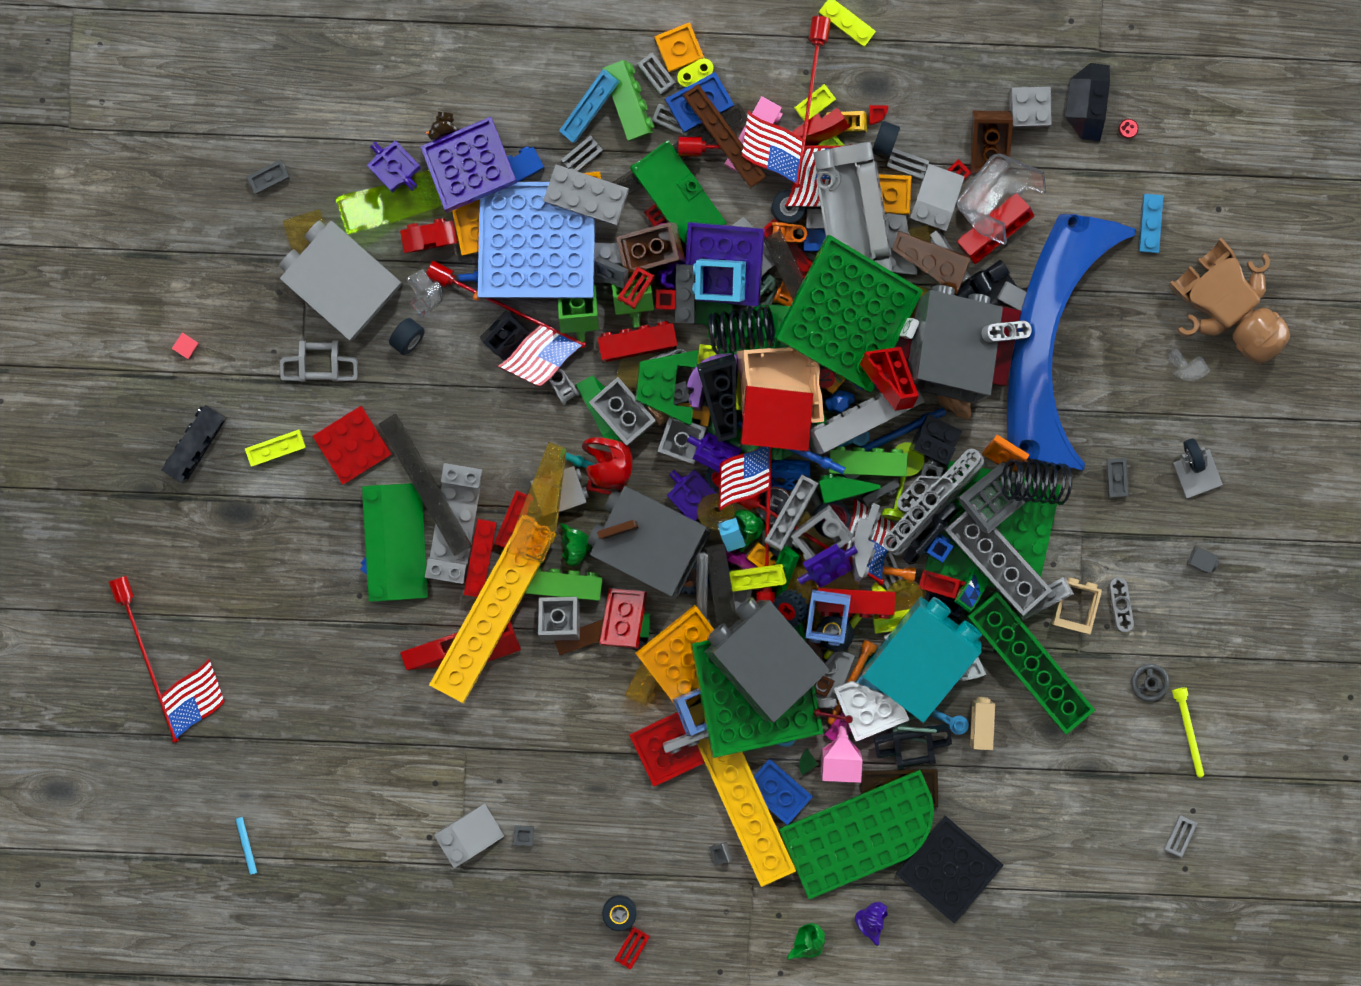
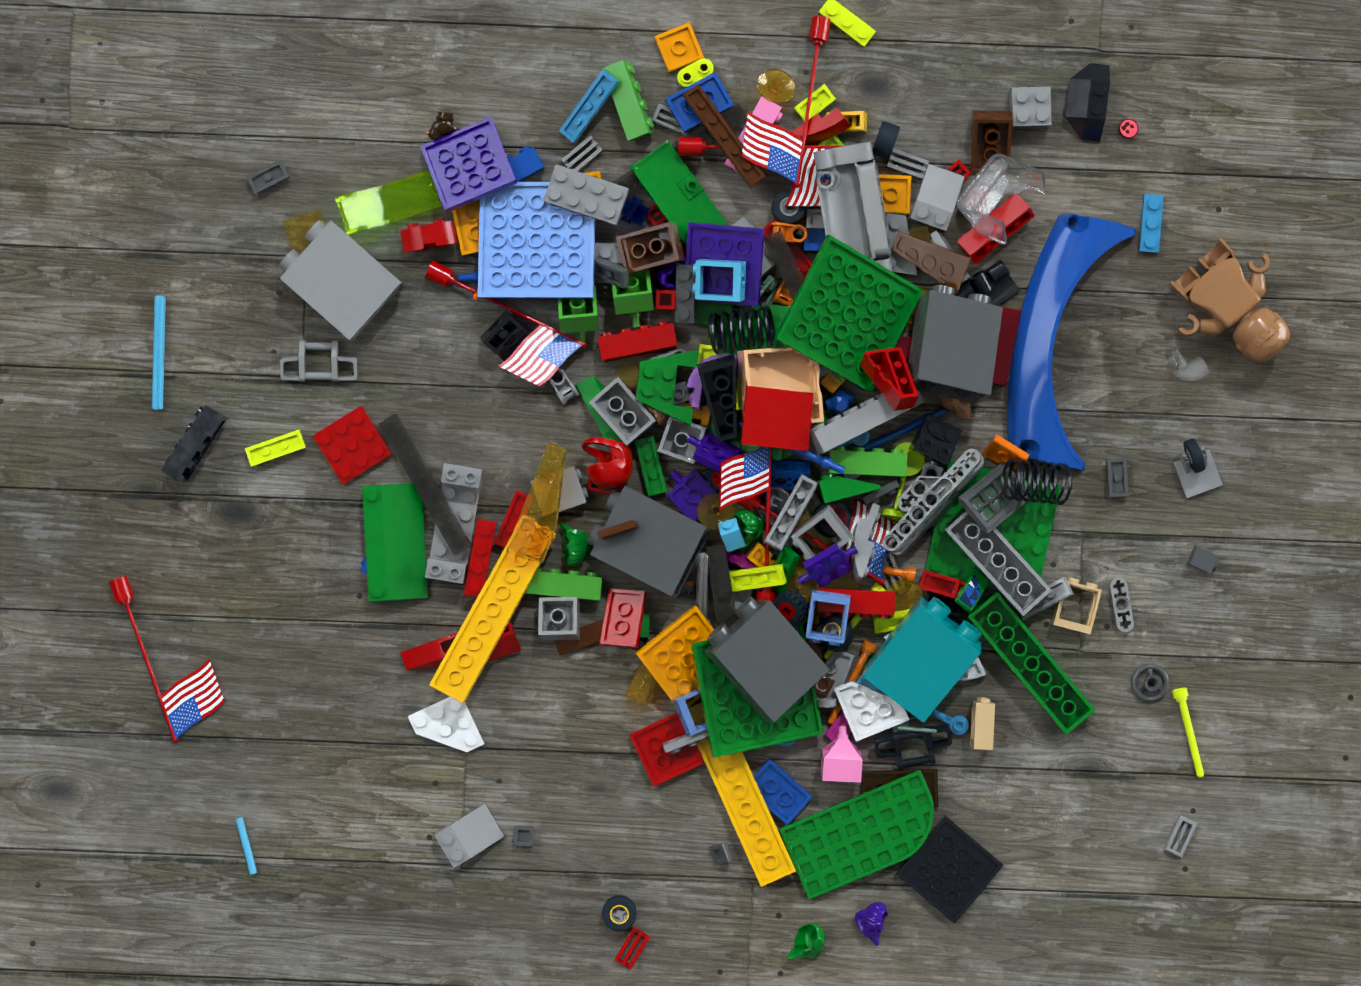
(158, 352): none -> medium azure axle
(185, 345): coral tile -> none
(393, 166): dark purple plate -> none
(406, 336): black wheel -> none
(428, 293): clear brick -> none
(448, 724): none -> white plate
(578, 461): teal bar -> none
(628, 301): red tile -> none
(634, 210): none -> clear blue brick
(650, 466): none -> green plate
(653, 82): light grey tile -> none
(776, 79): none -> clear yellow dish
(806, 762): dark green tile -> none
(826, 378): red tile -> none
(832, 527): light grey tile -> none
(848, 718): dark red hinge -> none
(877, 113): red tile -> none
(909, 328): white tile -> none
(939, 548): blue brick -> none
(940, 524): black bar -> none
(1000, 336): light grey beam -> none
(1012, 296): light grey tile -> none

